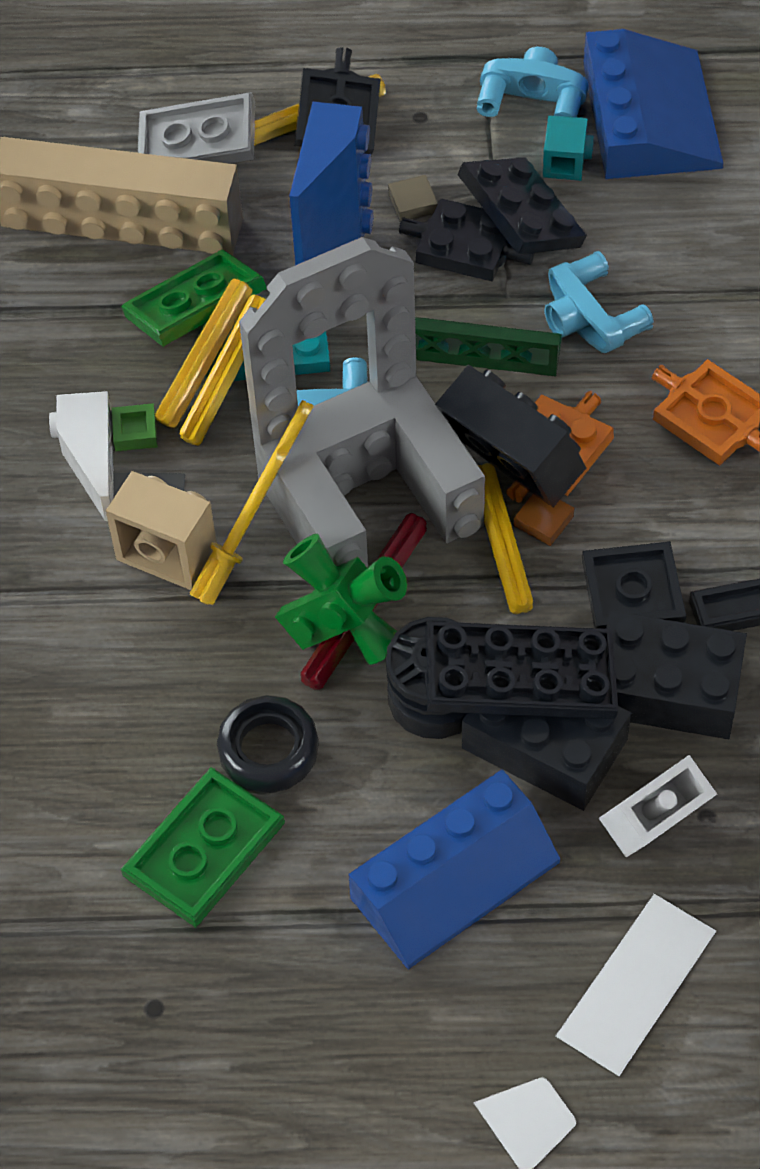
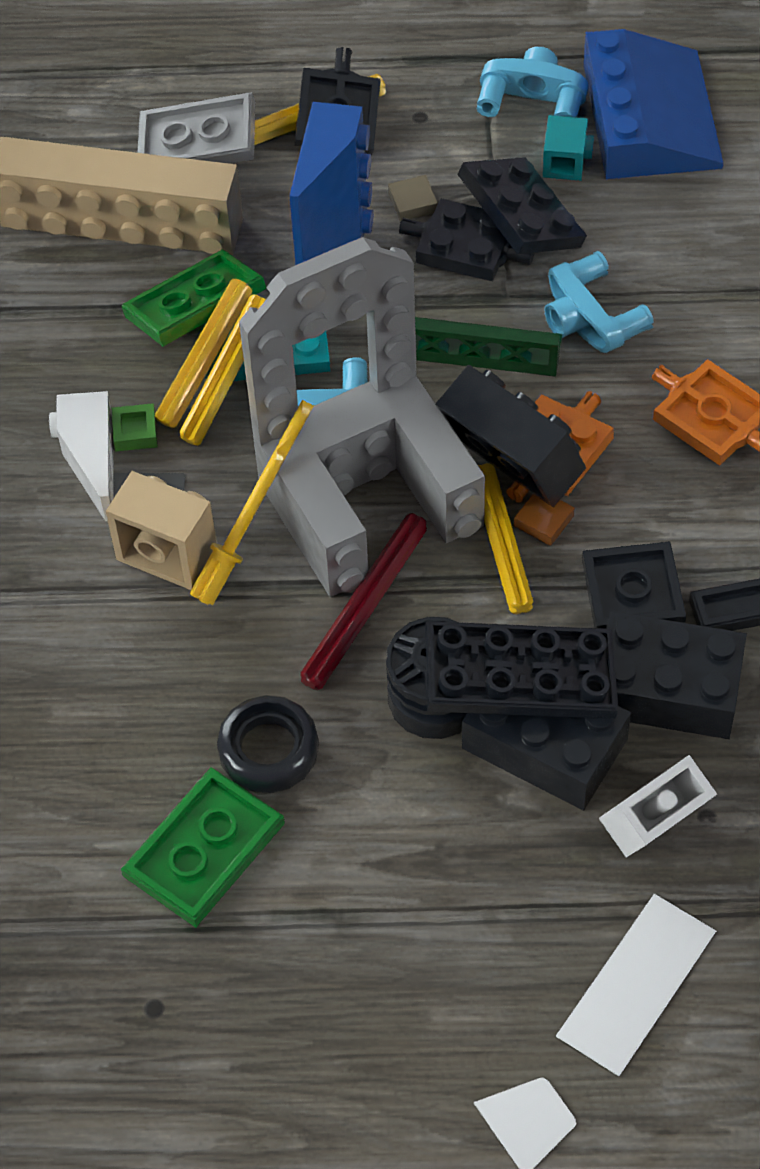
(341, 599): green brick -> none
(453, 869): blue slope -> none

